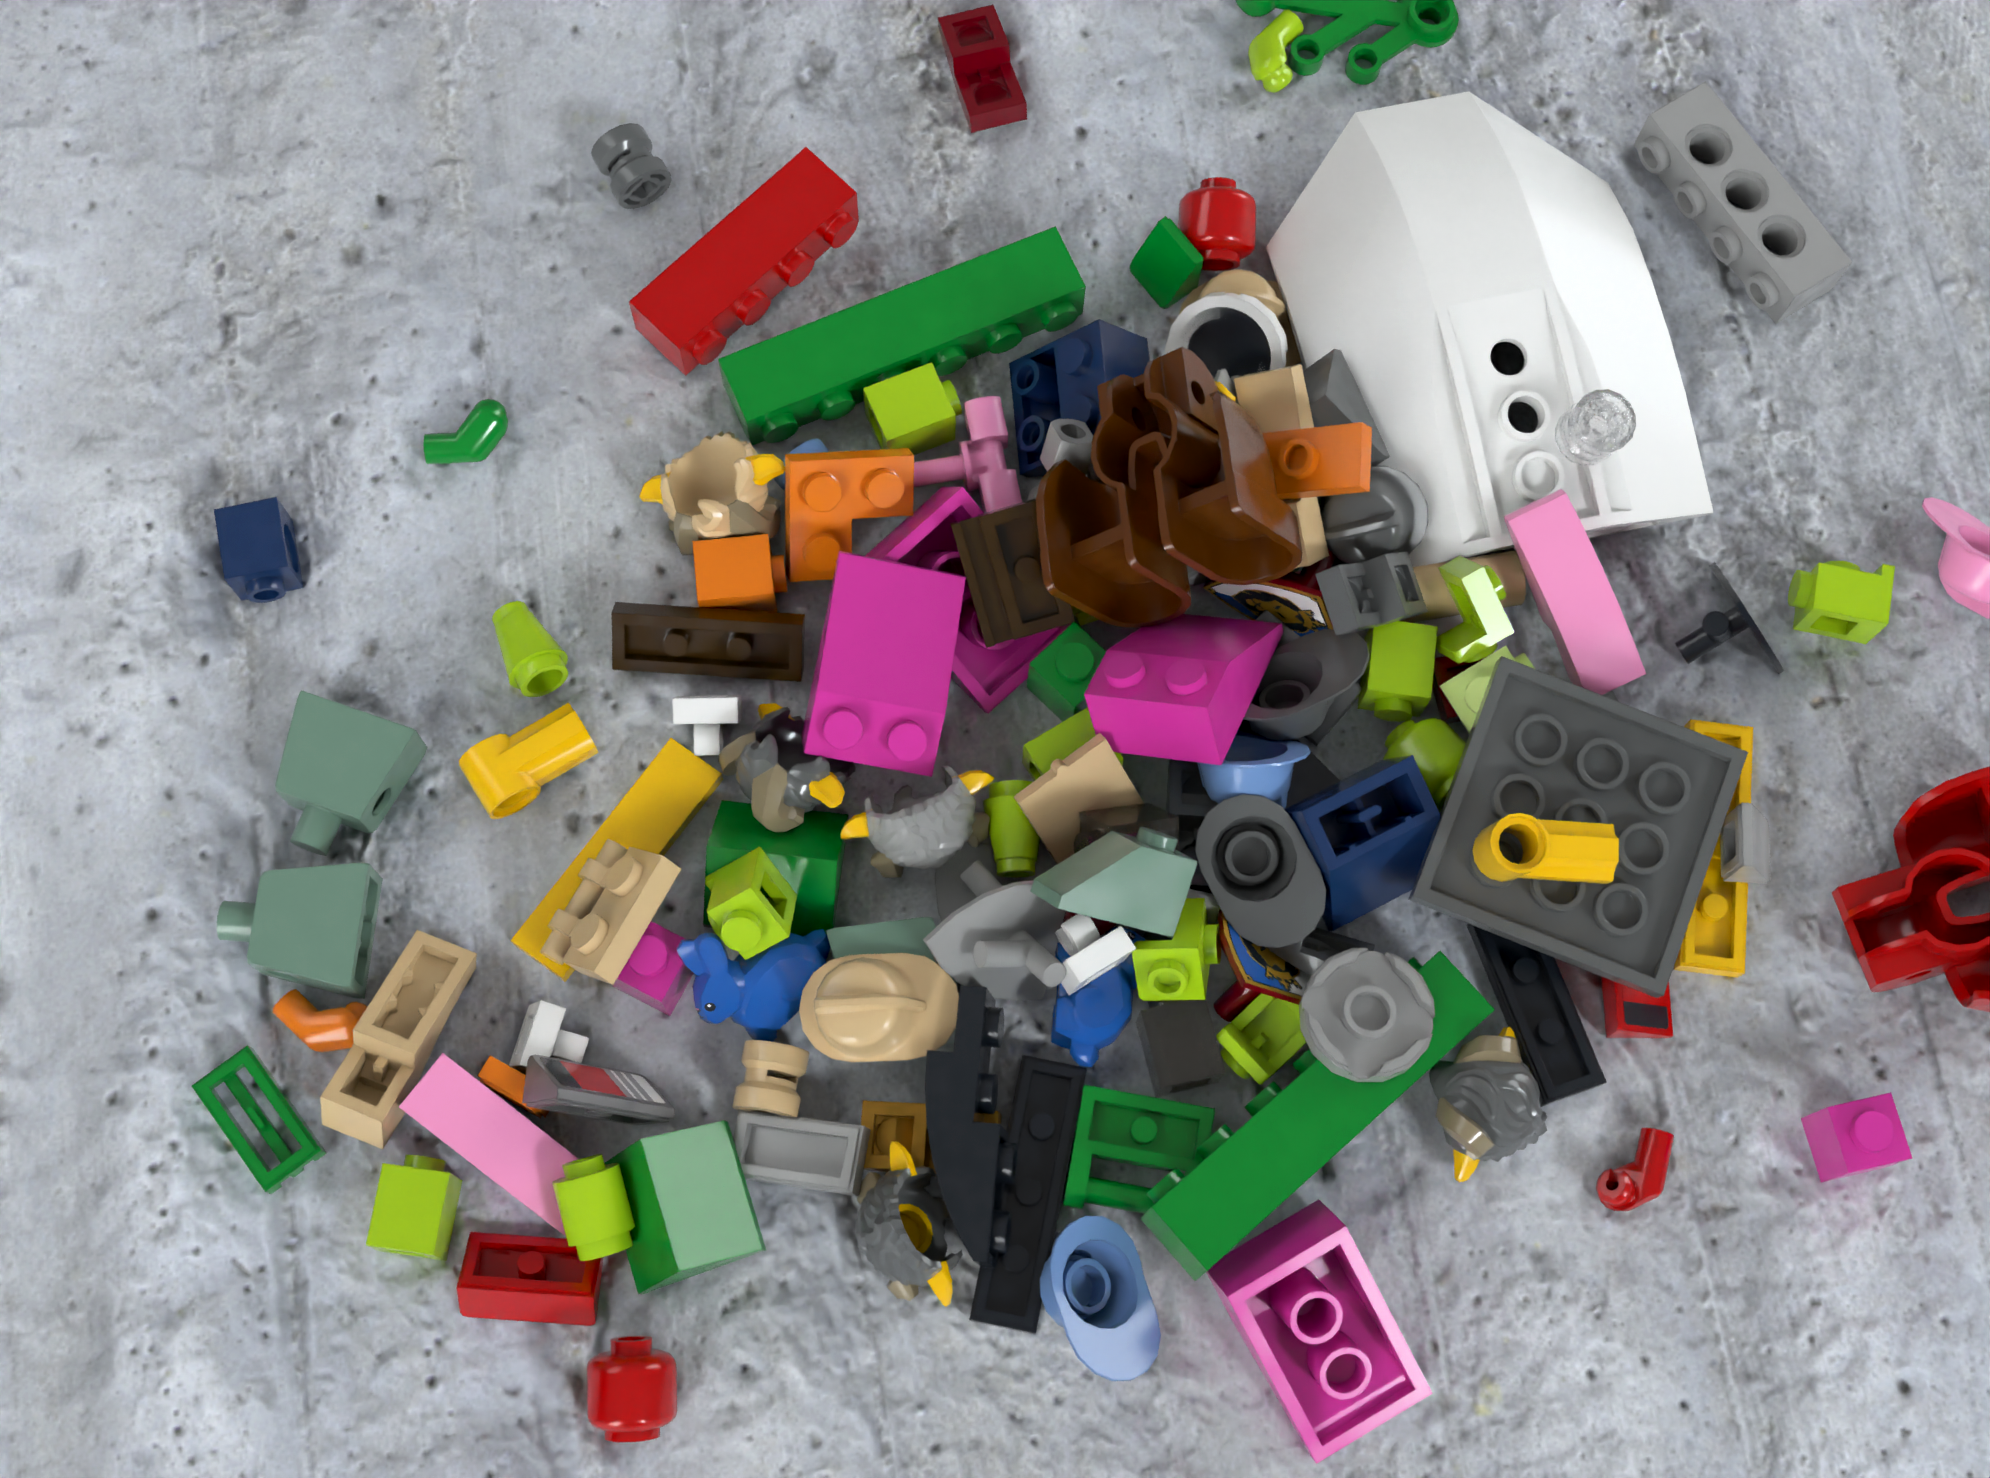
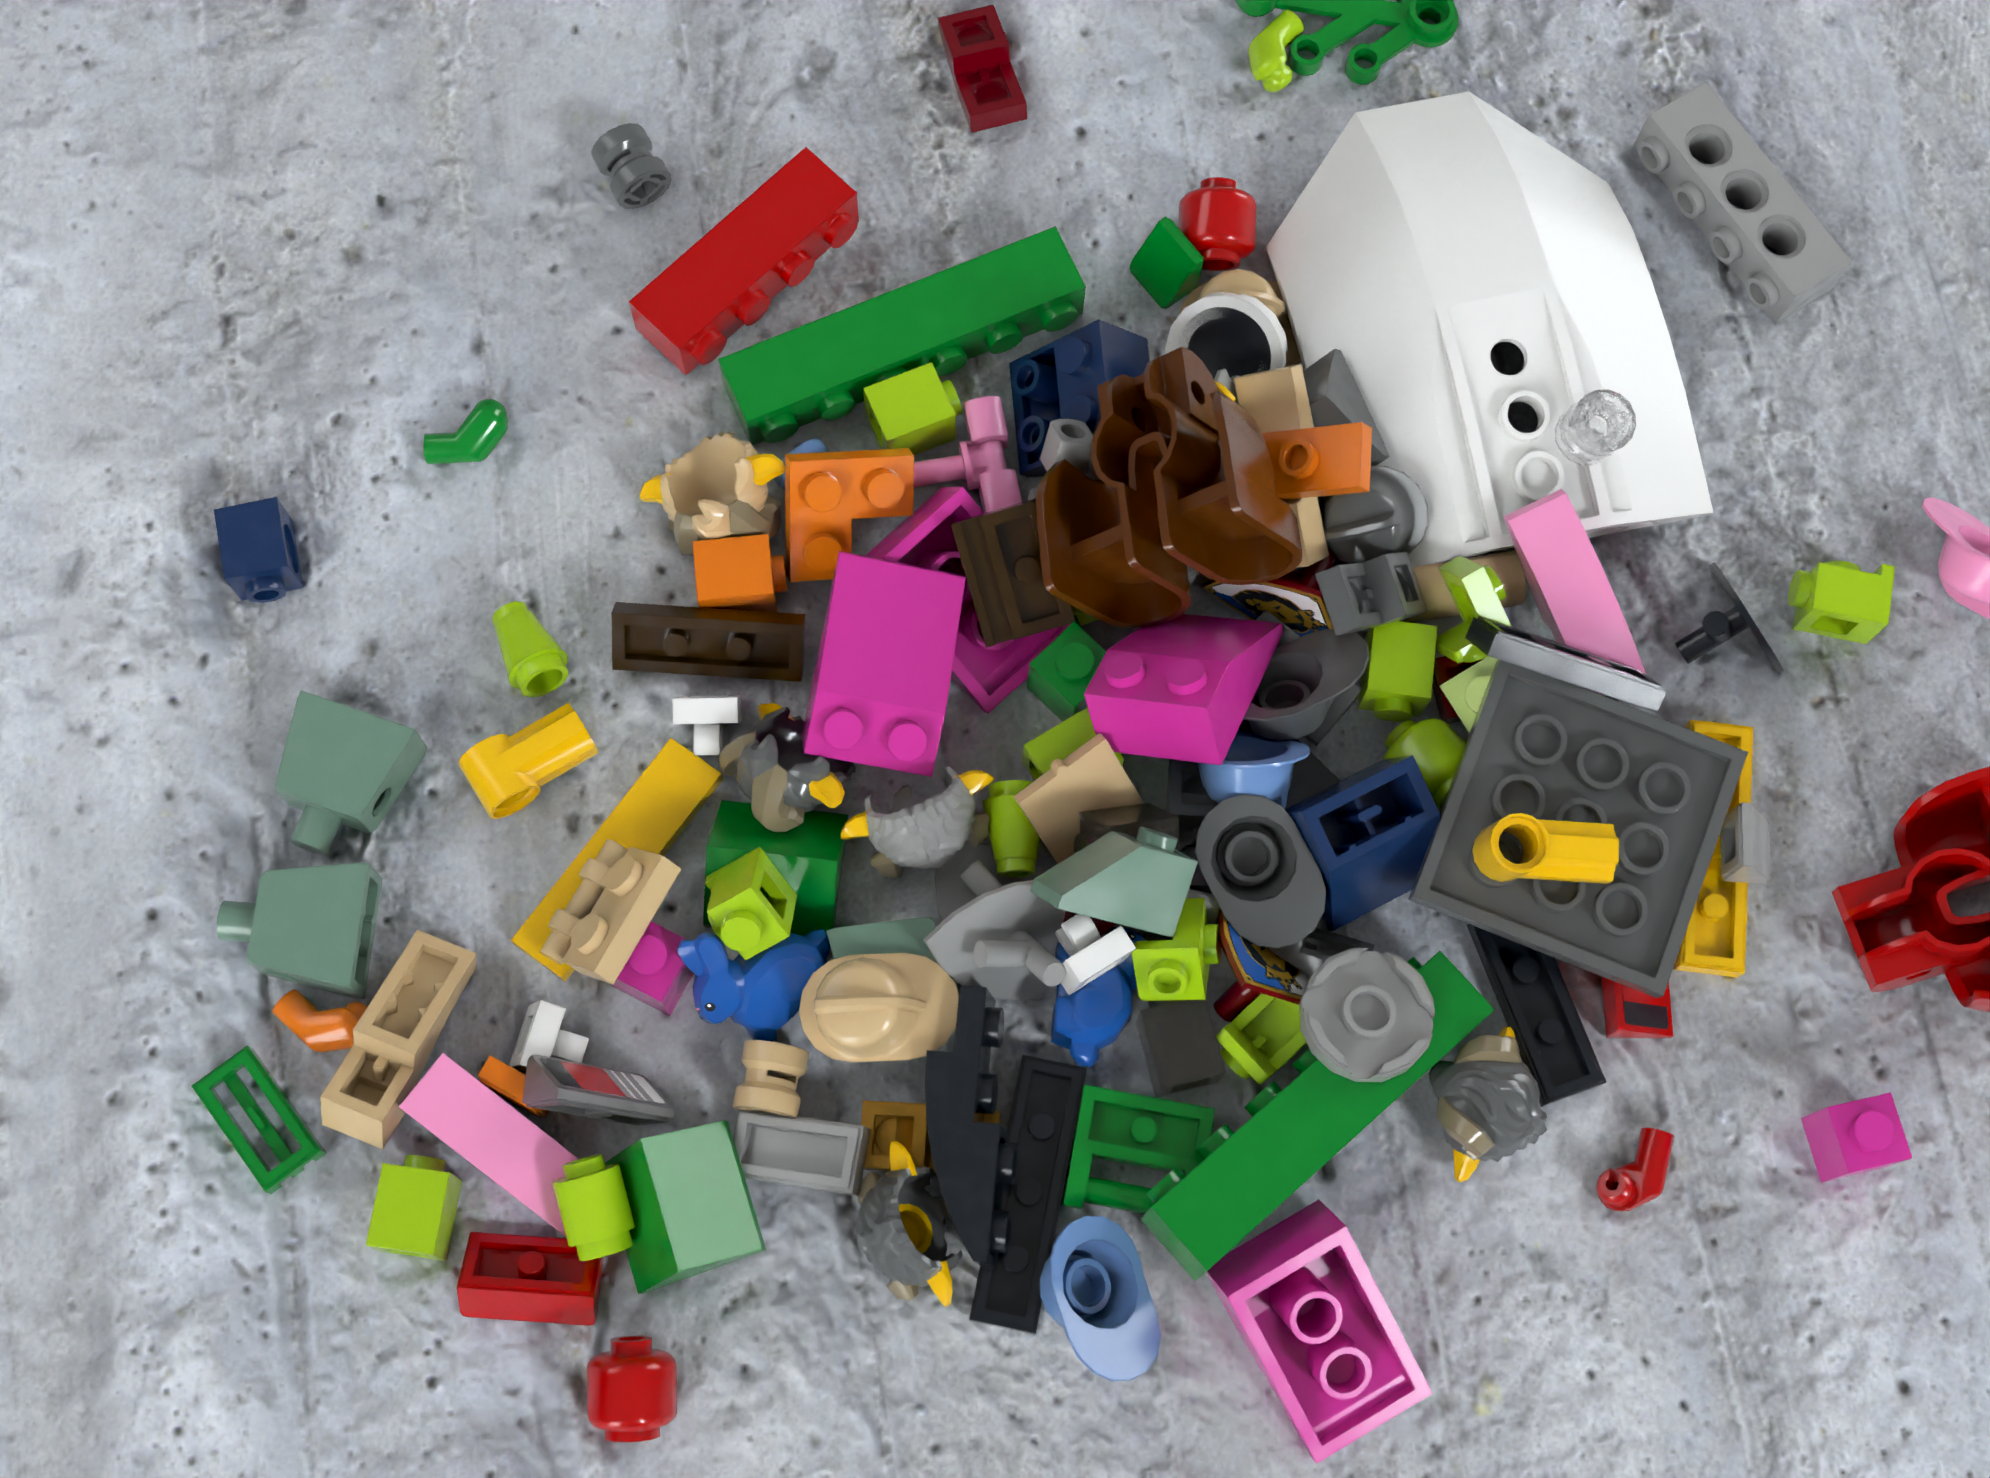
(1565, 663): none -> tile

